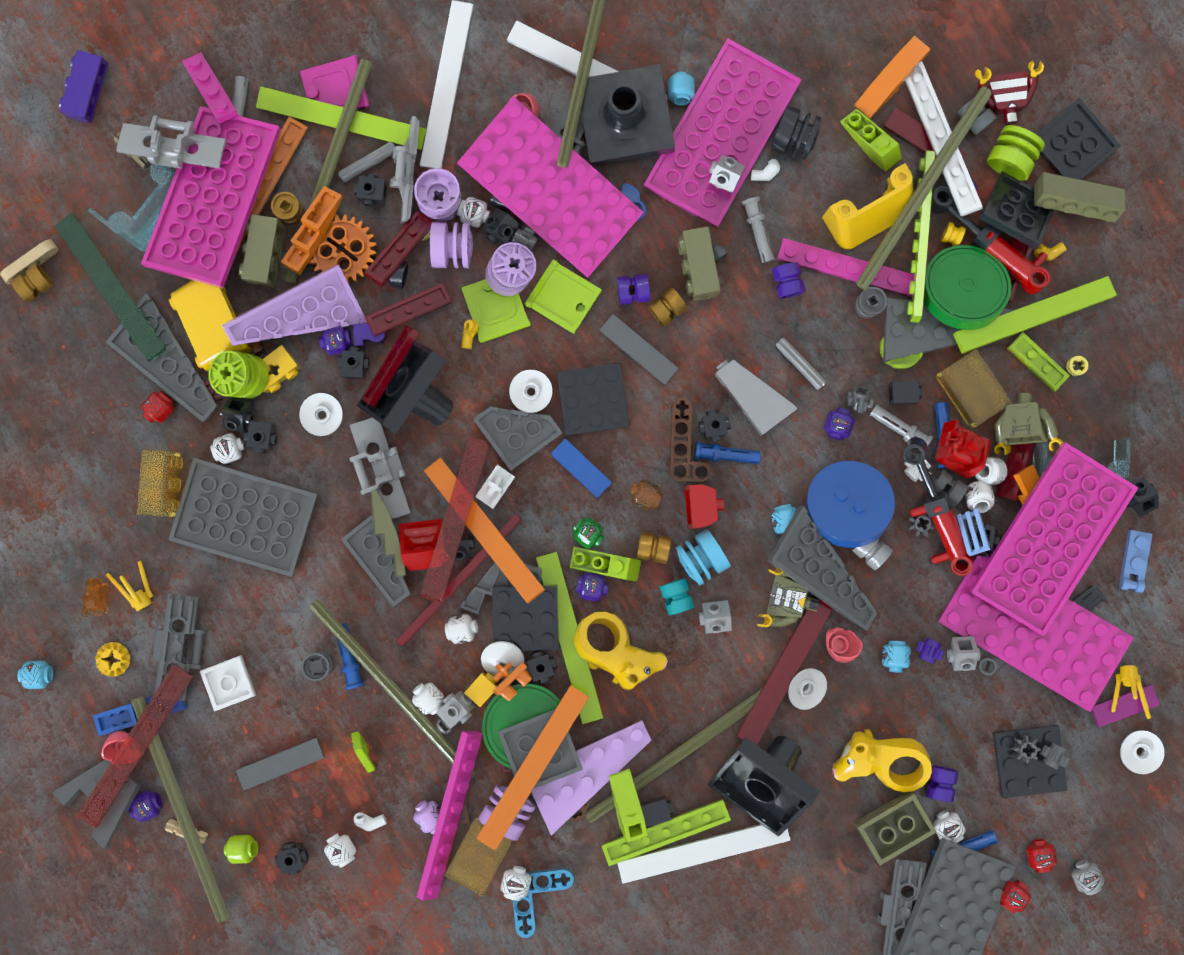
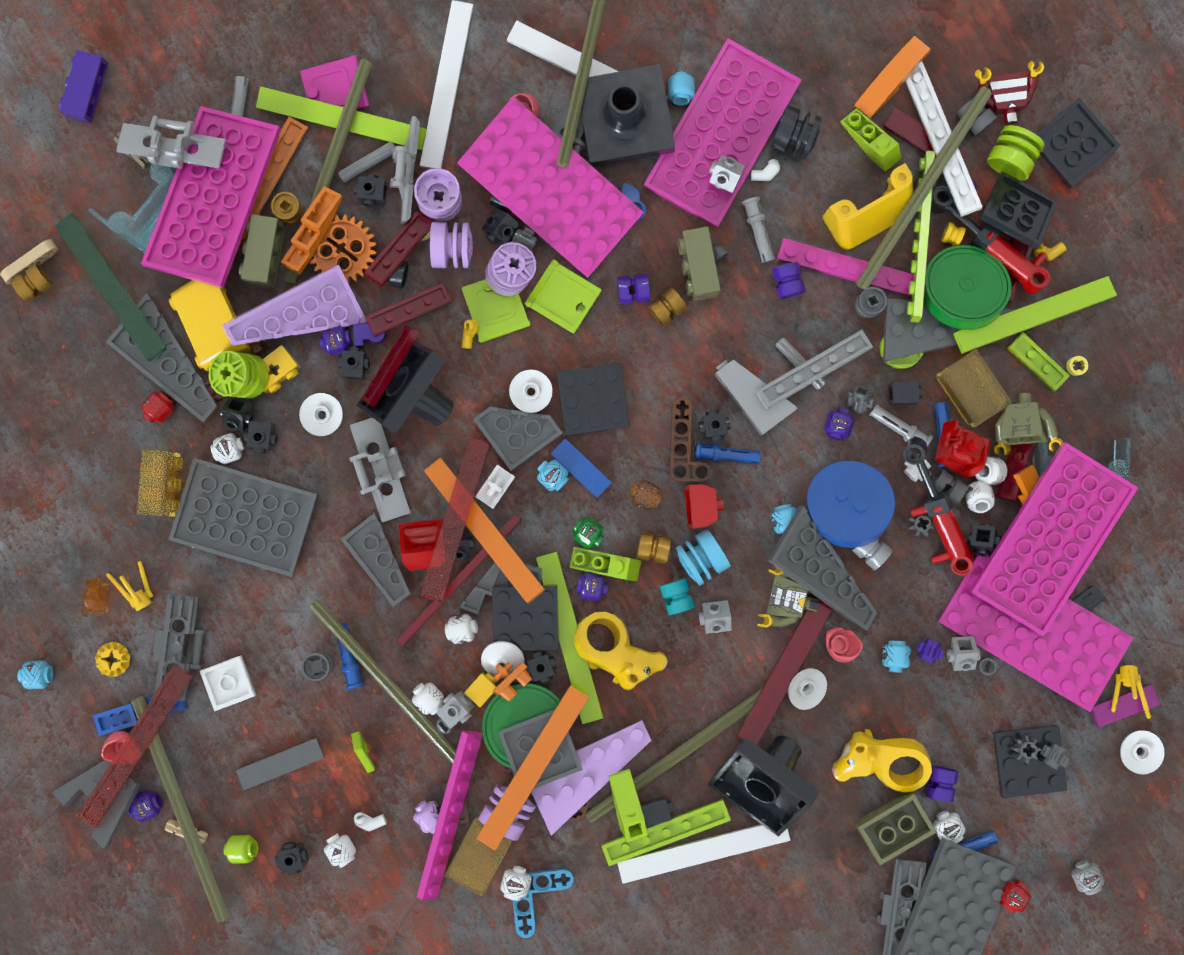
(209, 88): dark pink plate -> none
(384, 526): olive slope -> none
(473, 212): white head -> none
(552, 475): none -> medium azure head
(638, 349): dark grey tile -> none
(813, 369): none -> light grey tile
(968, 516): light blue tile -> none
(1041, 856): red head -> none
(1079, 197): olive brick -> none
(1135, 560): medium blue plate -> none
(1145, 498): black brick -> none

